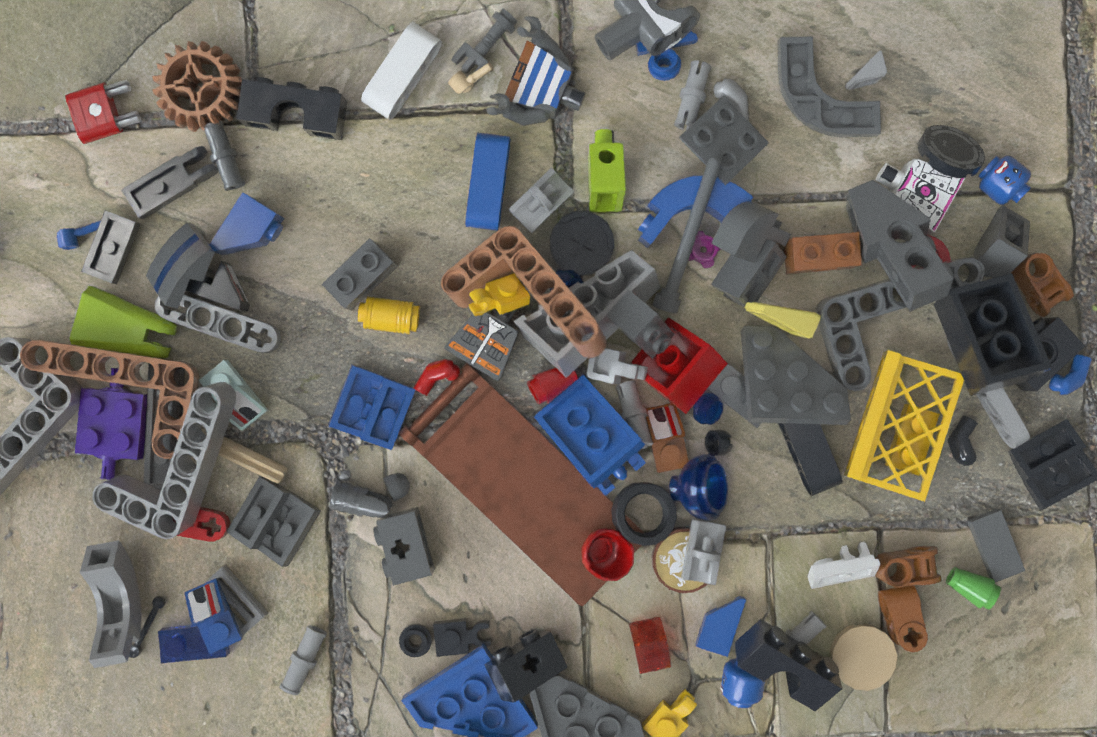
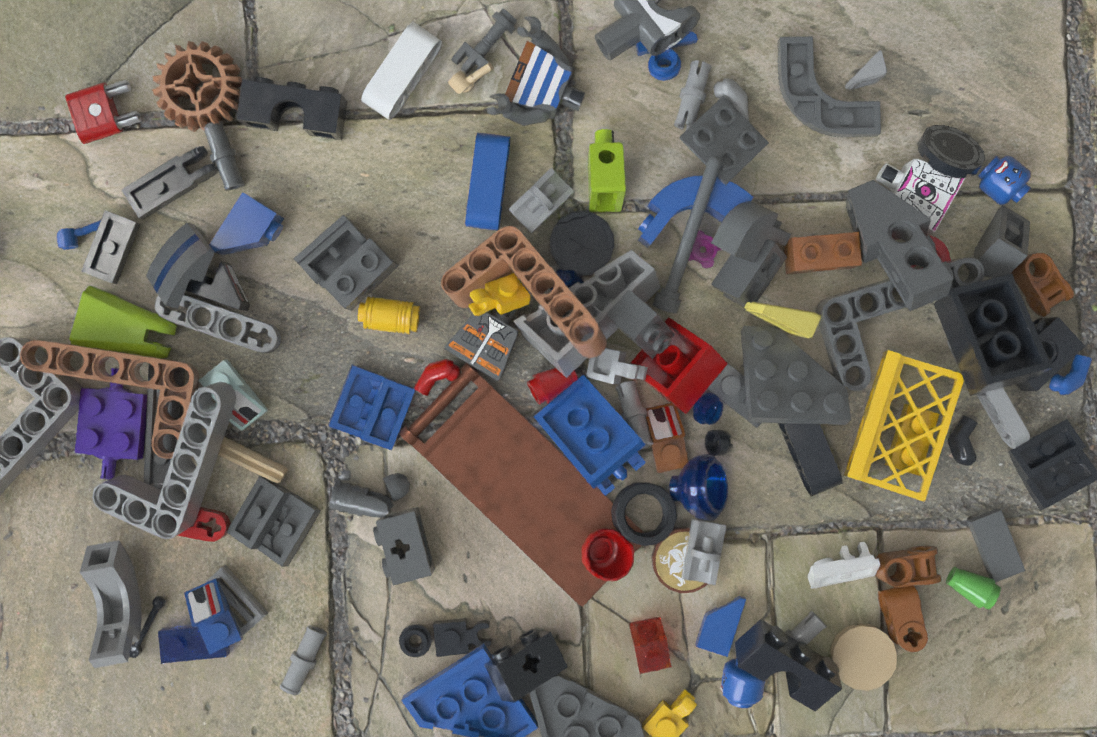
(330, 249): none -> dark grey hinge

